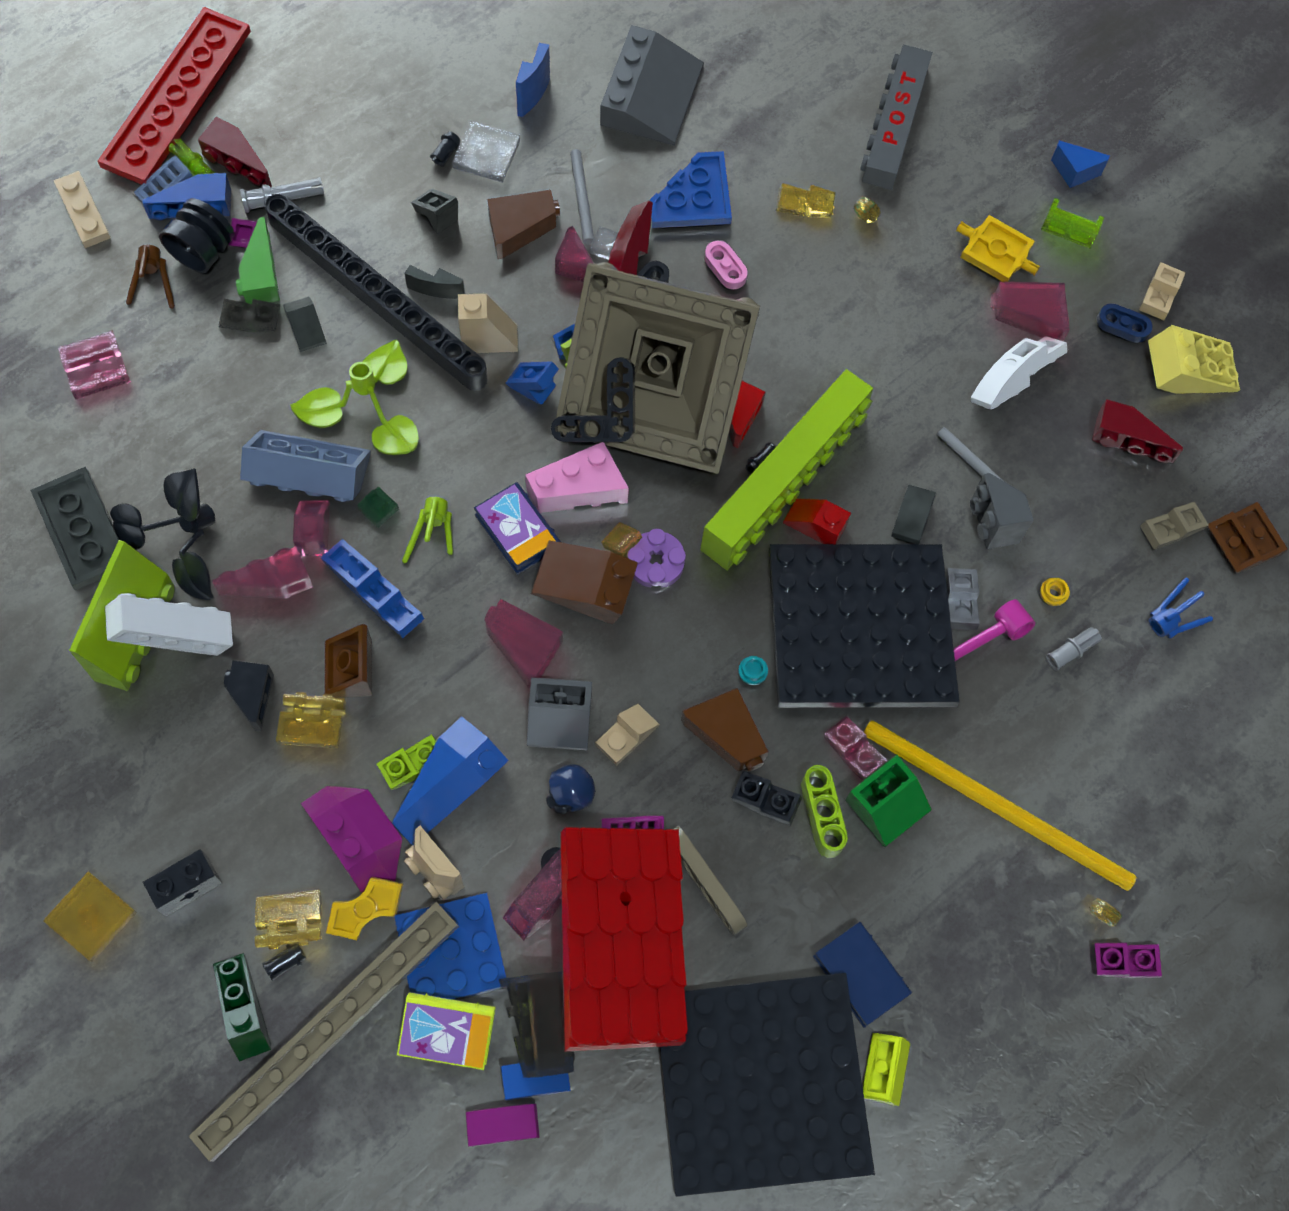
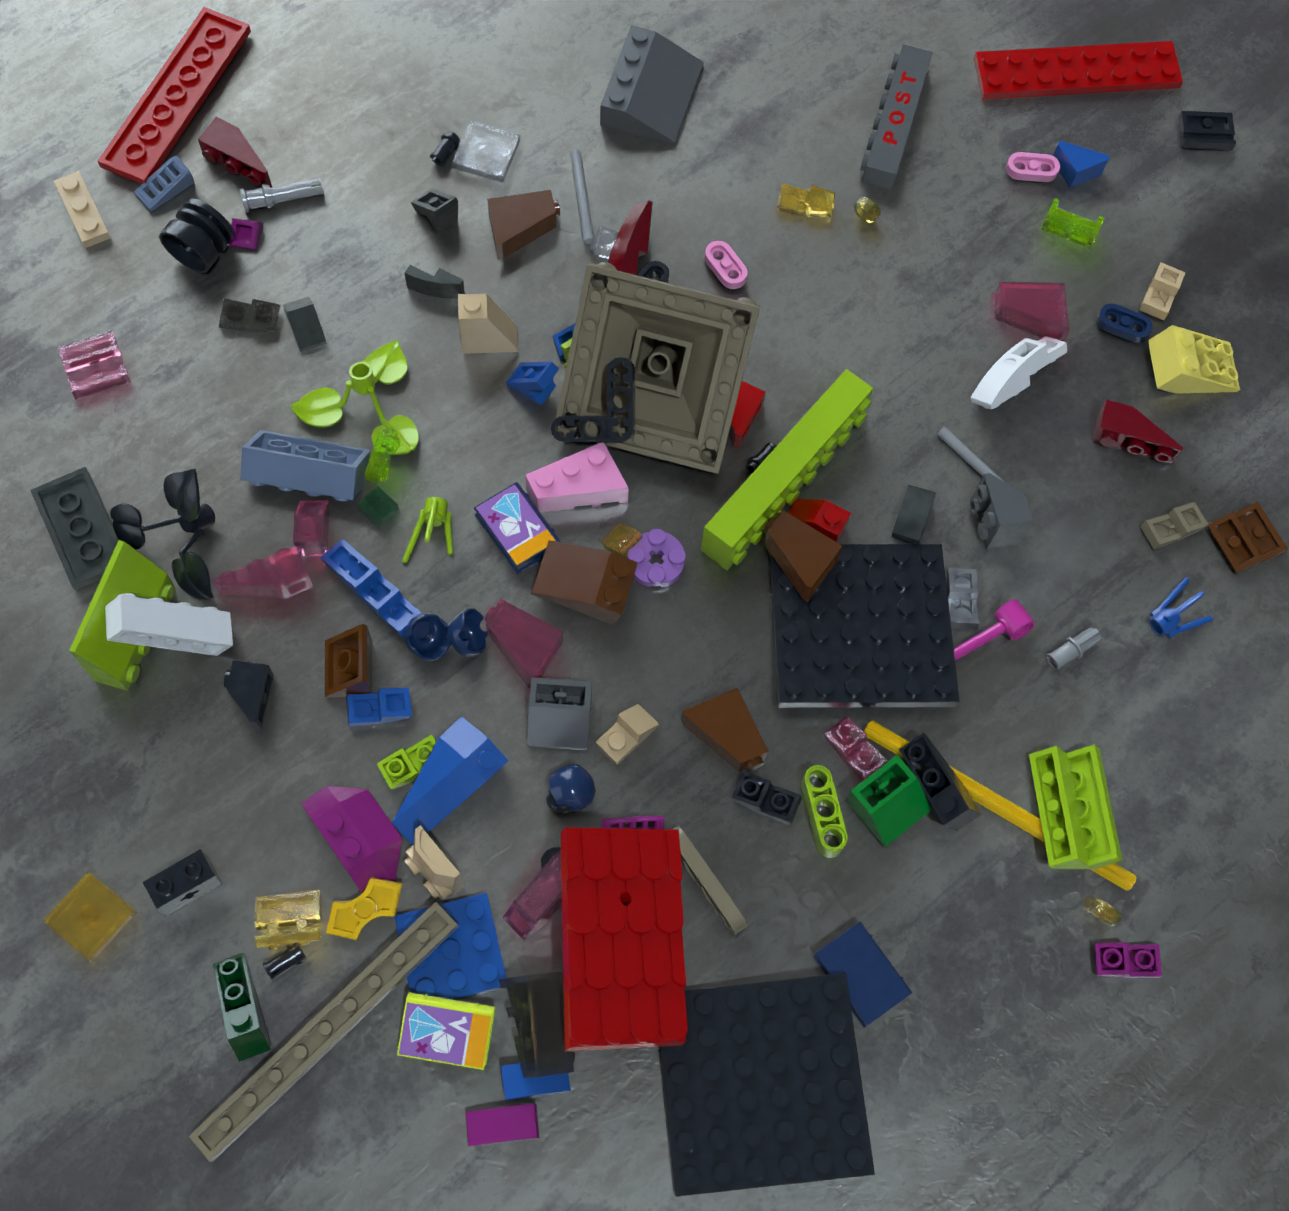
(148, 263): reddish brown plant -> none
(190, 159): clear neon green pin -> none
(209, 188): blue slope -> none
(257, 268): bright green slope -> none
(310, 729): clear yellow plate -> none
(379, 707): none -> blue slope
(380, 301): black beam -> none
(386, 445): none -> clear neon green plate
(427, 636): none -> dark blue hair
(466, 634): none -> dark blue hair
(533, 80): blue slope -> none
(572, 257): clear pink slope -> none
(695, 195): blue plate -> none
(753, 670): teal plate -> none
(801, 552): none -> reddish brown slope
(886, 1068): neon yellow slope -> none
(940, 783): none -> black slope
(997, 249): yellow plate -> none
(1031, 167): none -> bright pink plate
(1058, 585): yellow plate -> none
(1075, 808): none -> lime slope
(1077, 70): none -> red plate
(1206, 130): none -> black plate

